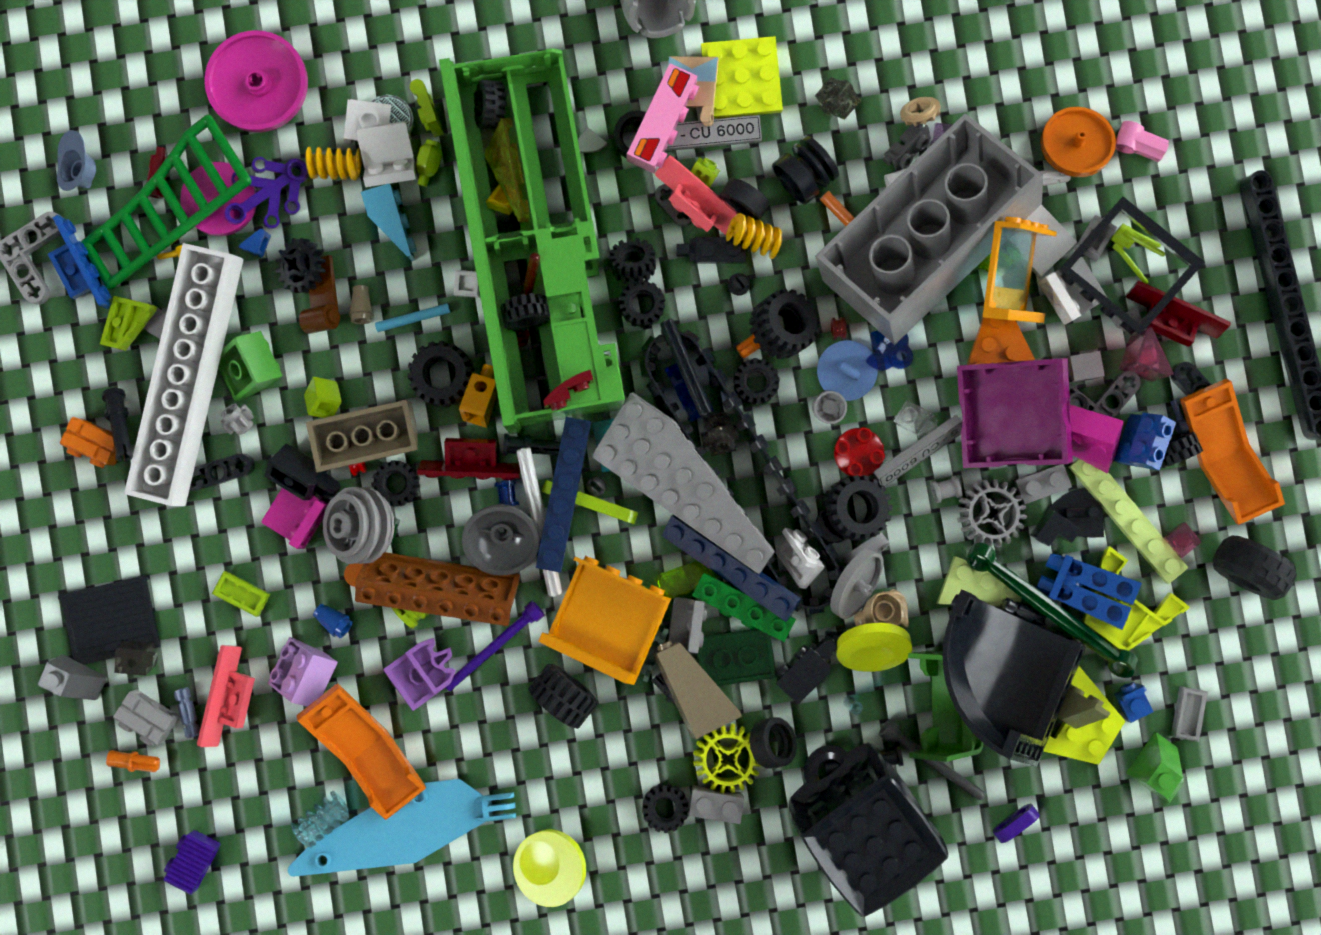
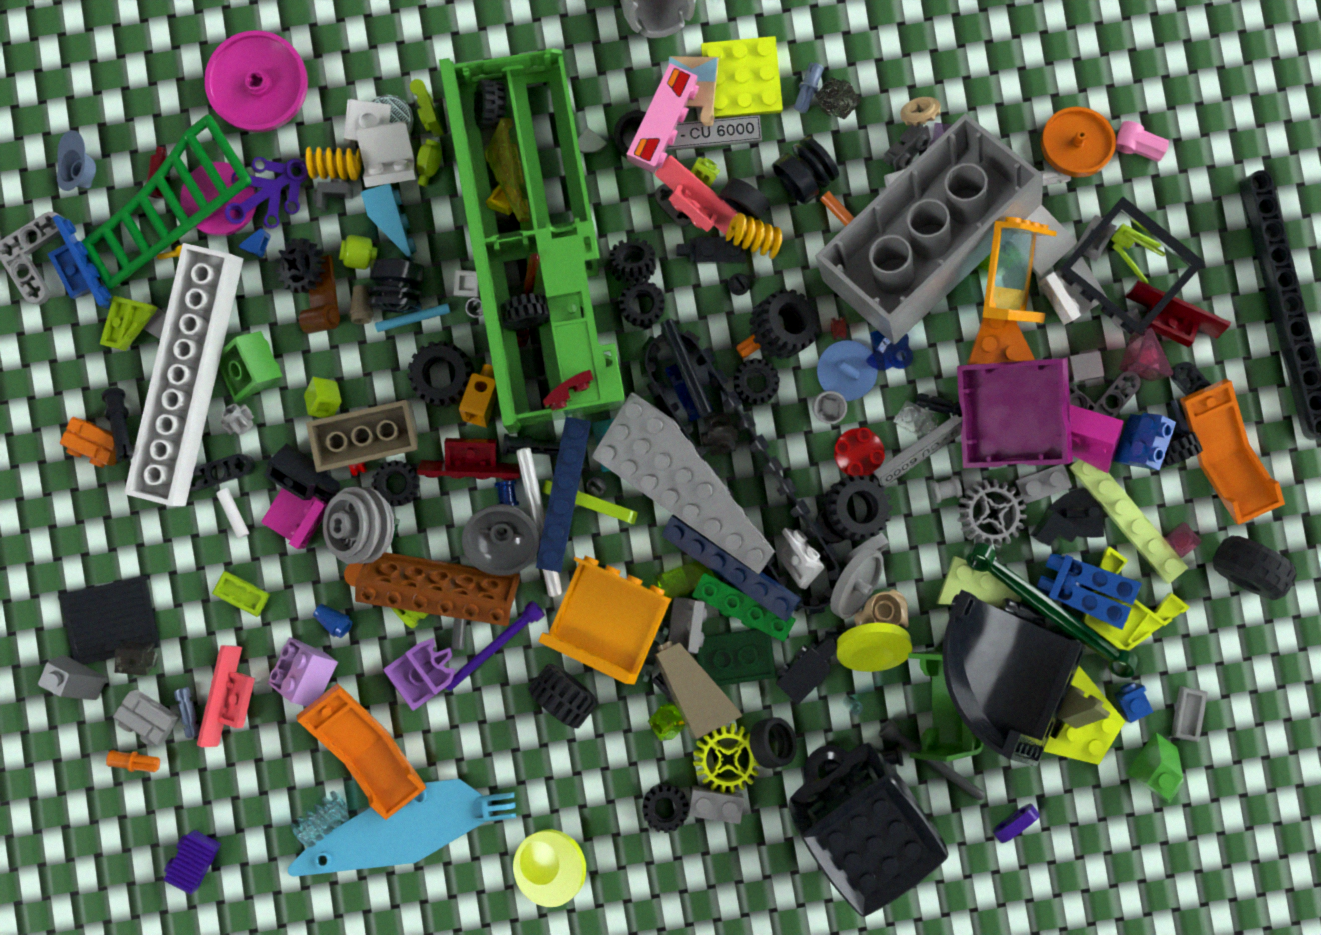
(232, 513): none -> white piece
(334, 189): none -> dark grey bracket
(357, 252): none -> lime head
(396, 282): none -> black wheel
(458, 635): none -> dark grey piece
(471, 304): none -> dark grey hinge
(666, 722): none -> clear neon green slope
(808, 87): none -> sand blue axle
(938, 404): none -> black axle

